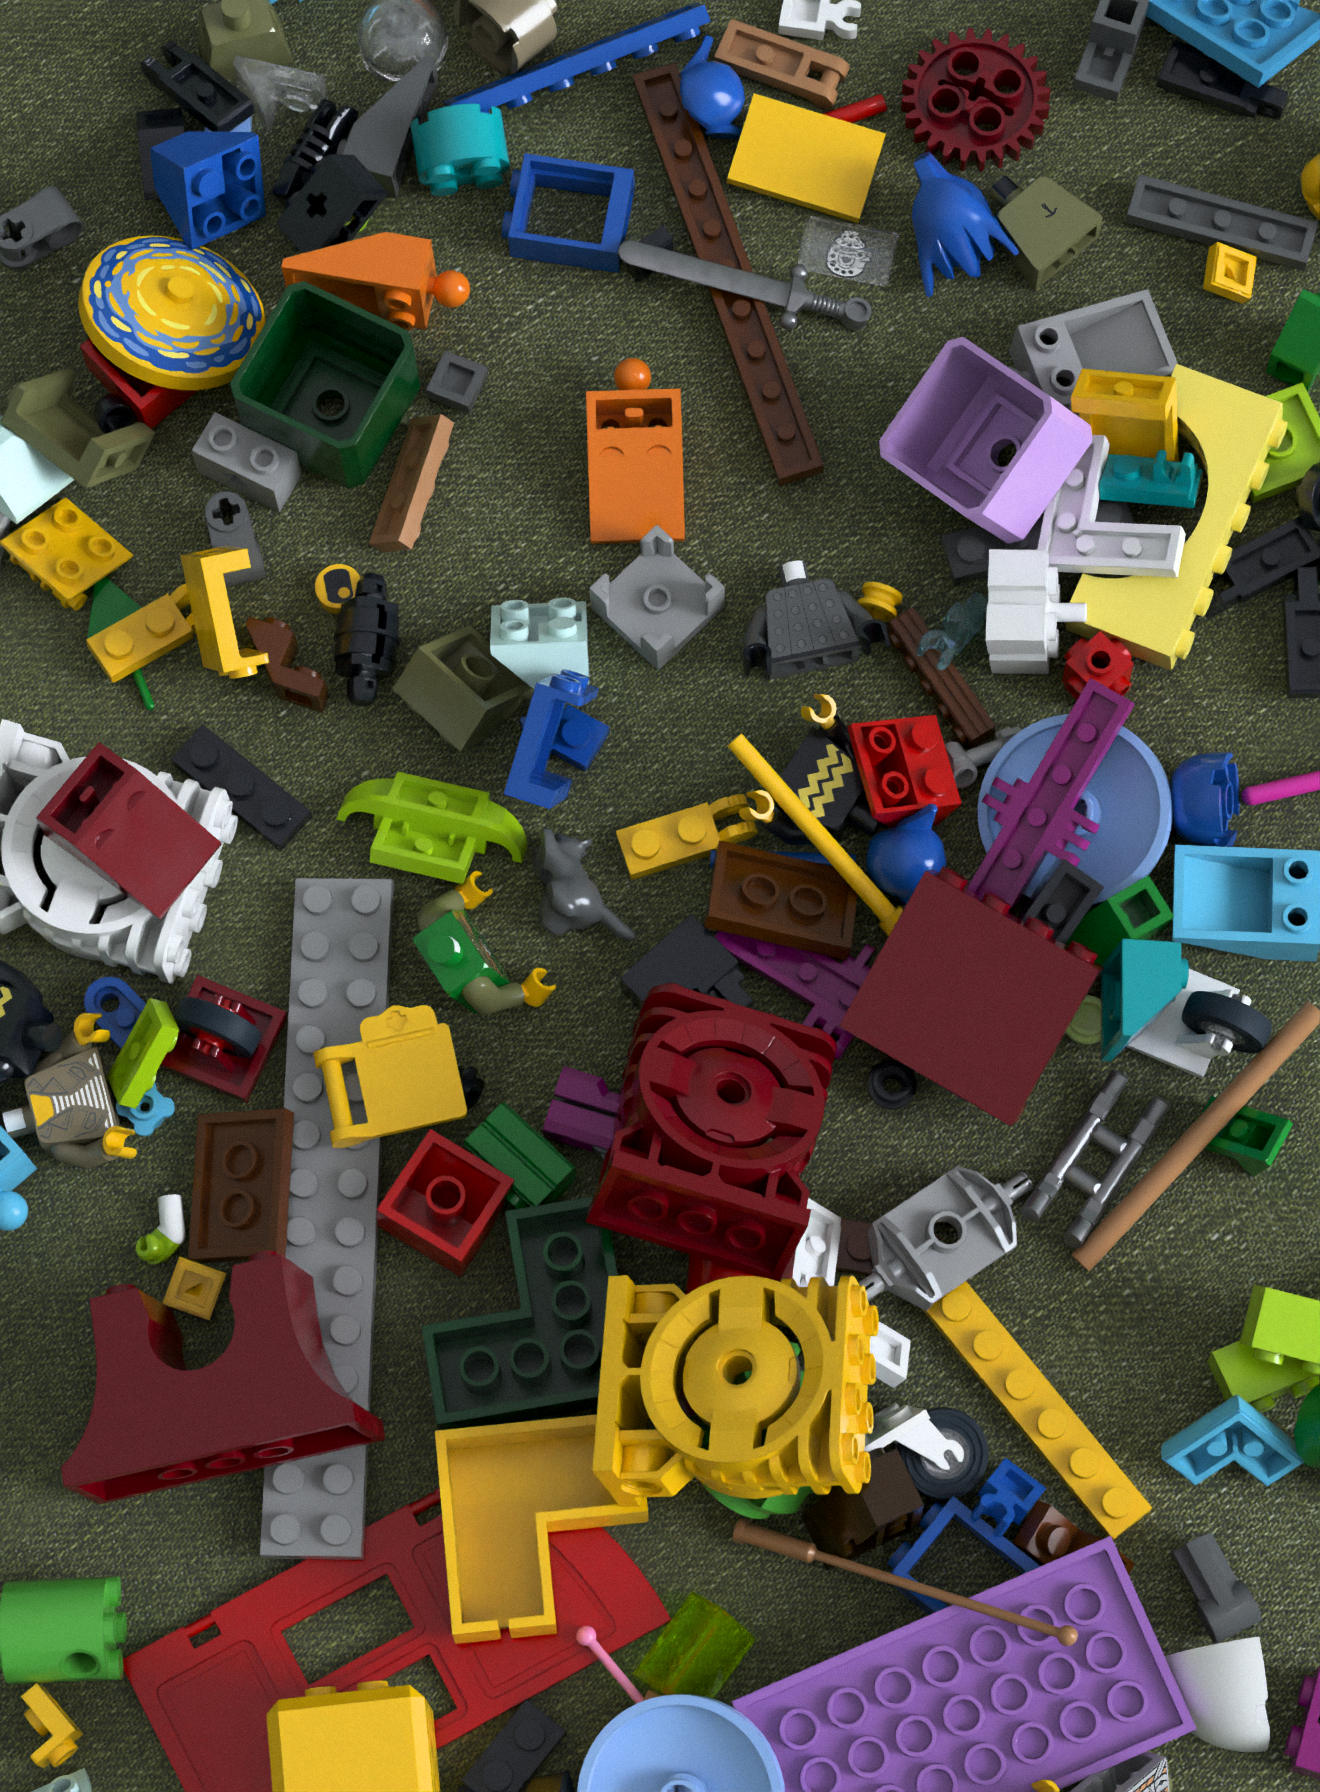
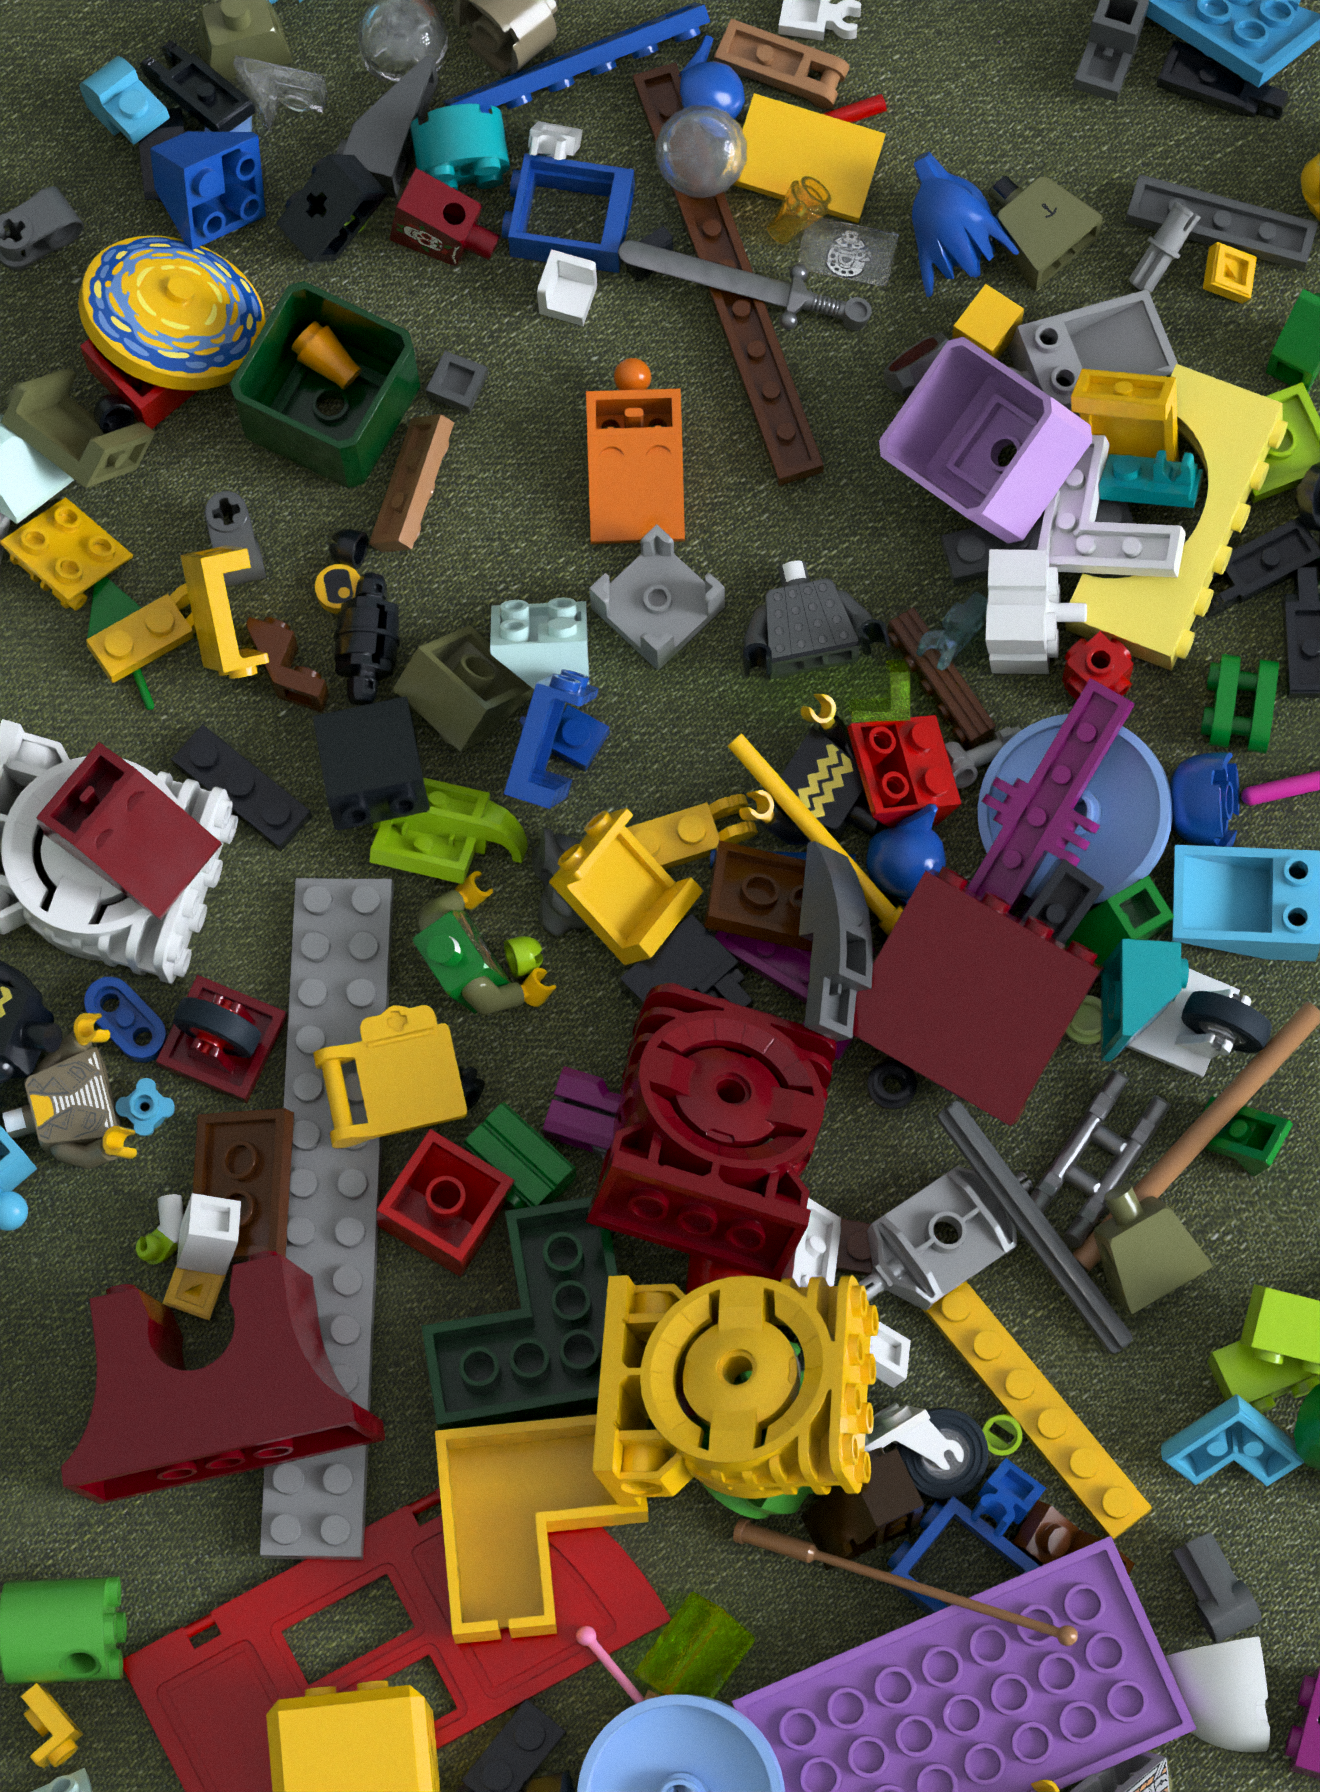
(123, 101): none -> medium azure brick
(143, 1053): lime plate -> none
(208, 1234): none -> white panel
(247, 462): light grey brick -> none
(319, 139): black hinge -> none
(324, 353): none -> light orange cone
(350, 547): none -> black hinge
(370, 763): none -> black panel
(383, 275): orange slope -> none
(440, 221): none -> dark red torso
(522, 955): none -> lime hinge
(554, 140): none -> white plate
(567, 287): none -> white panel
(622, 888): none -> yellow panel
(701, 151): none -> clear cylinder
(801, 207): none -> clear yellow cone
(840, 929): none -> dark grey slope
(880, 600): yellow bush -> none
(897, 701): none -> clear neon green panel
(910, 366): none -> flat silver rock
(957, 131): dark red gear -> none
(989, 321): none -> yellow brick
(996, 1443): none -> lime hinge
(1034, 1227): none -> dark grey axle
(1145, 1249): none -> olive torso
(1164, 247): none -> light grey axle
(1220, 722): none -> green brick

